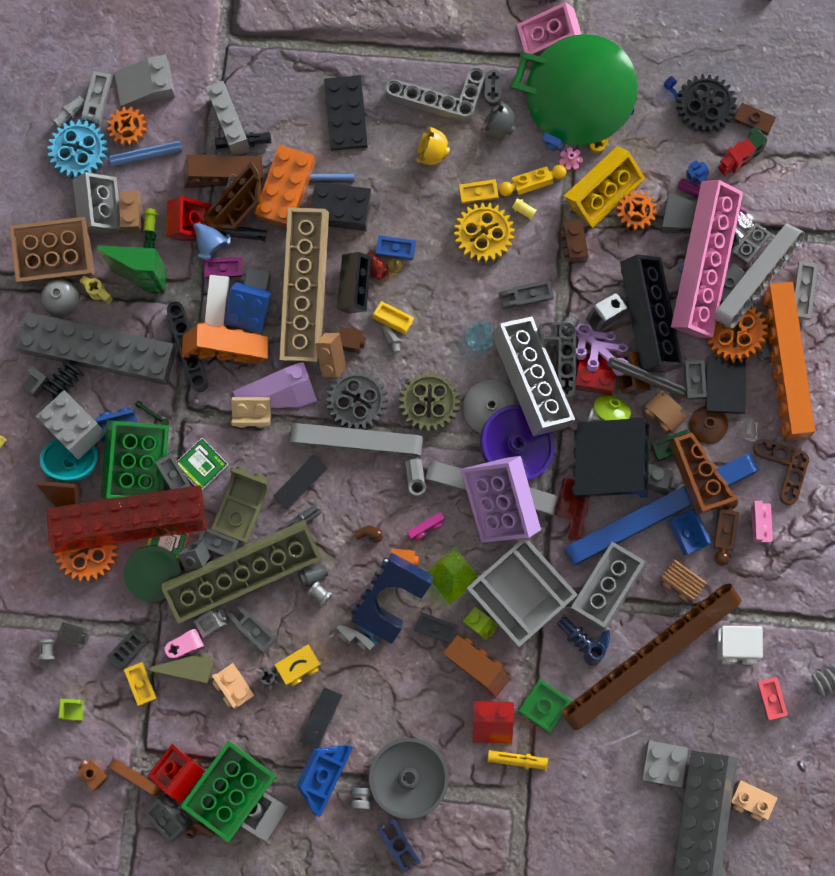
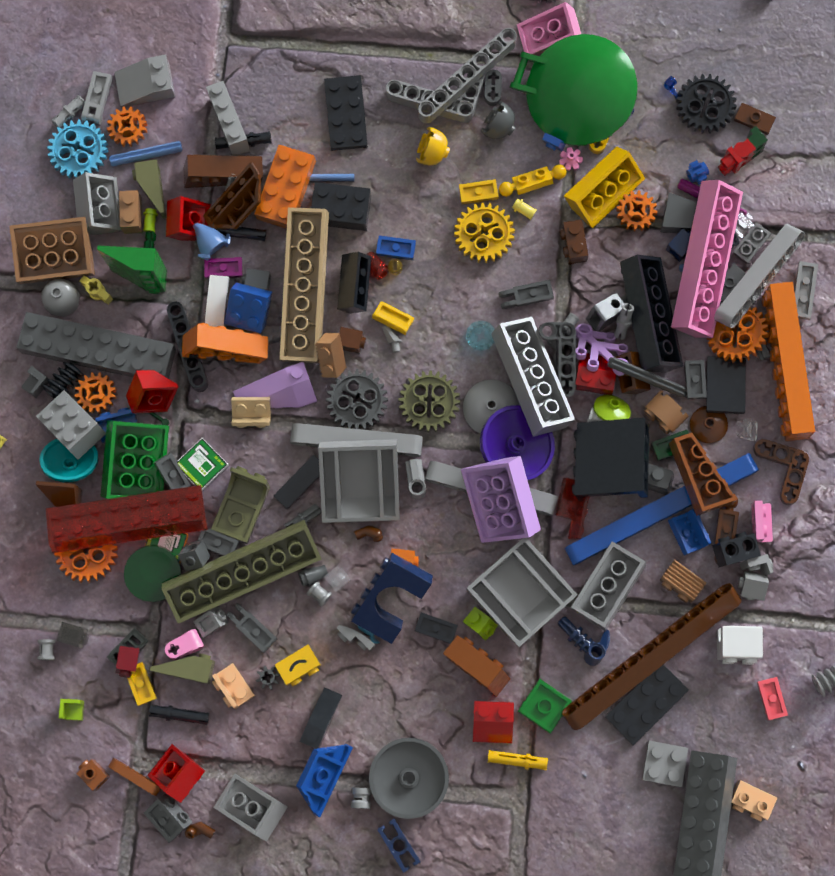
(99, 386): none -> orange gear
(127, 661): none -> dark red brick
(149, 179): none -> olive slope
(150, 392): none -> red slope
(170, 713): none -> black pin
(228, 791): green slope -> none
(337, 578): none -> clear tile
(359, 480): none -> light grey slope
(420, 530): dark pink plate -> none
(452, 575): clear neon green slope -> none
(465, 83): none -> light grey beam
(624, 321): none -> light grey pin
(646, 704): none -> black plate
(679, 245): none -> dark blue brick
(736, 550): none -> black brick
(753, 586): none -> light grey brick
(761, 562): none -> light grey bracket

